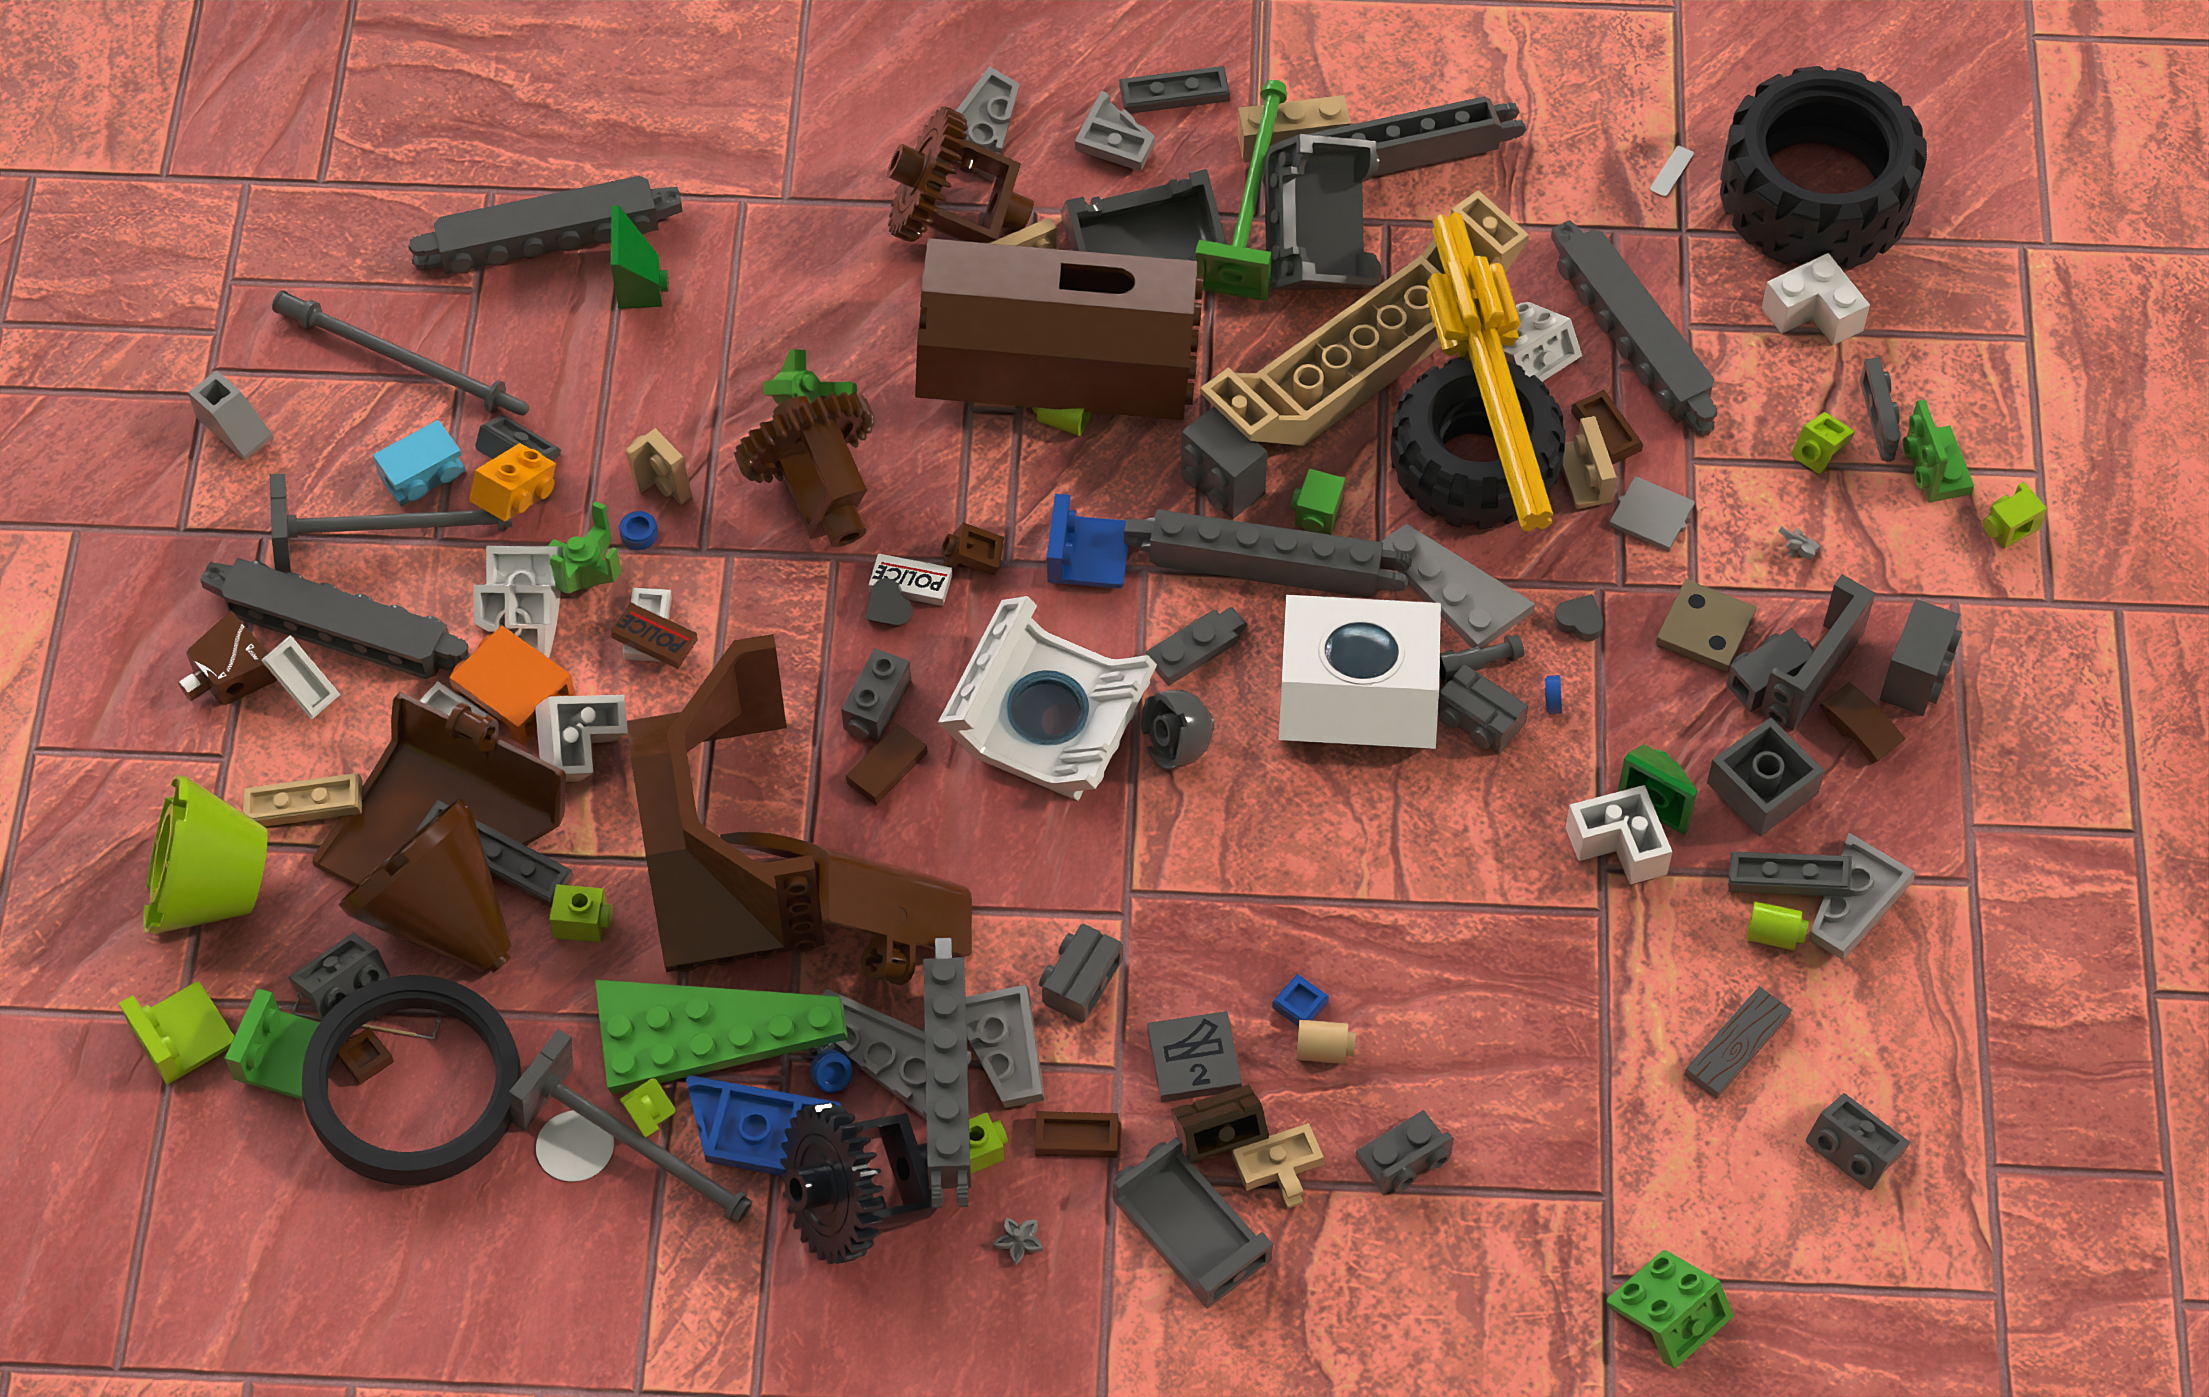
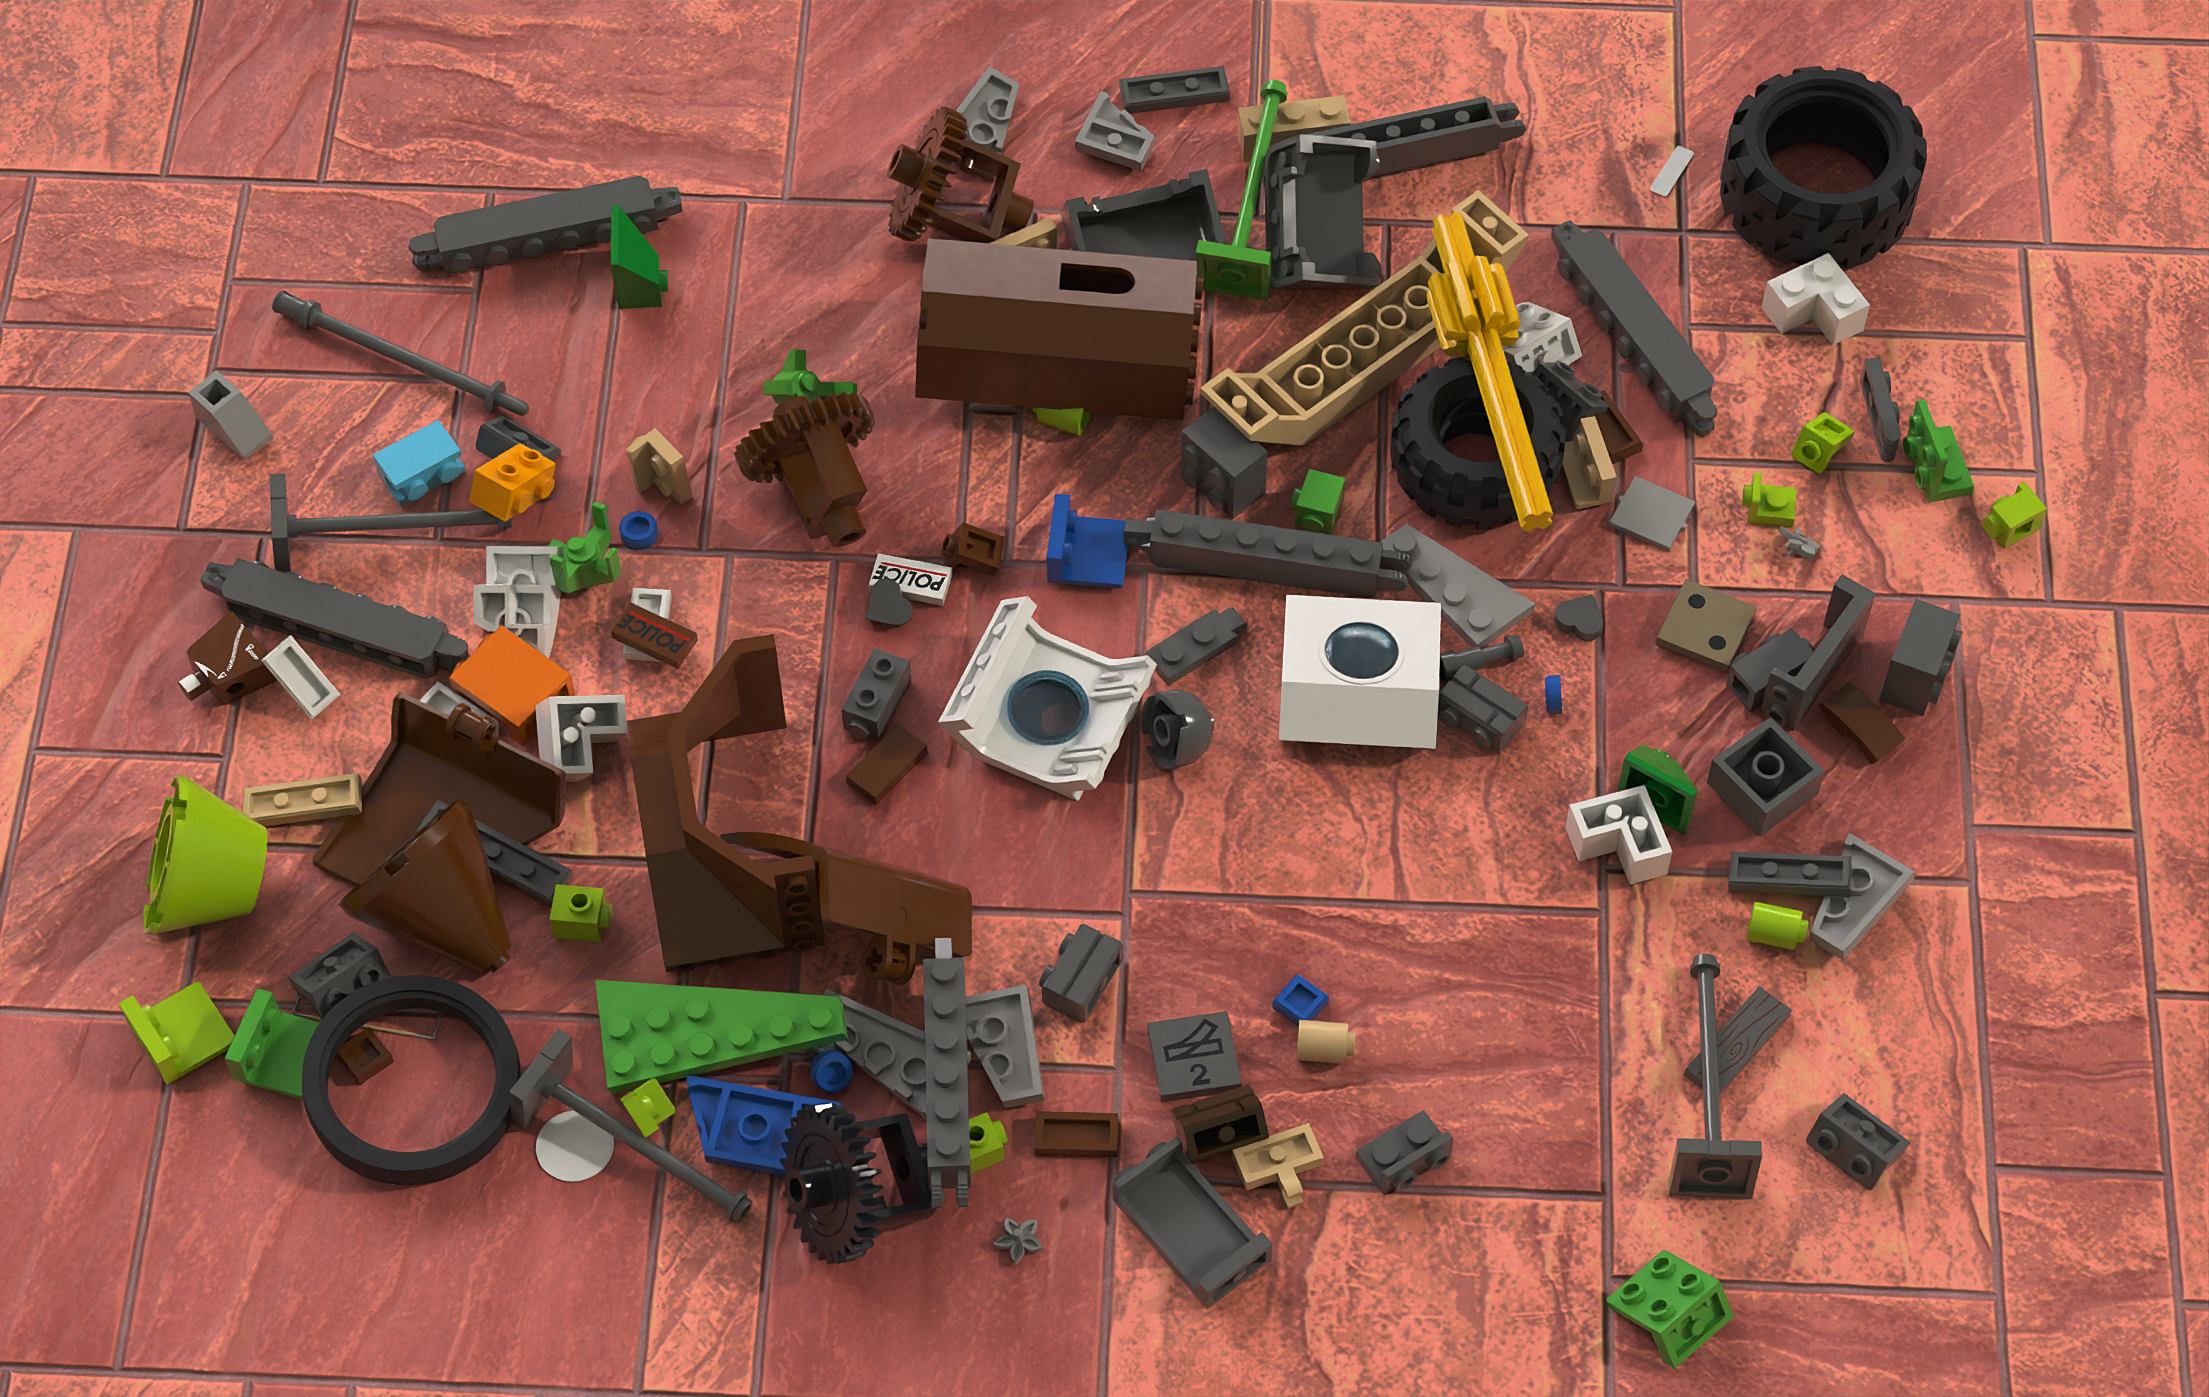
(1575, 398): none -> dark grey bracket
(1709, 1164): none -> dark grey tile
(1769, 503): none -> lime bracket

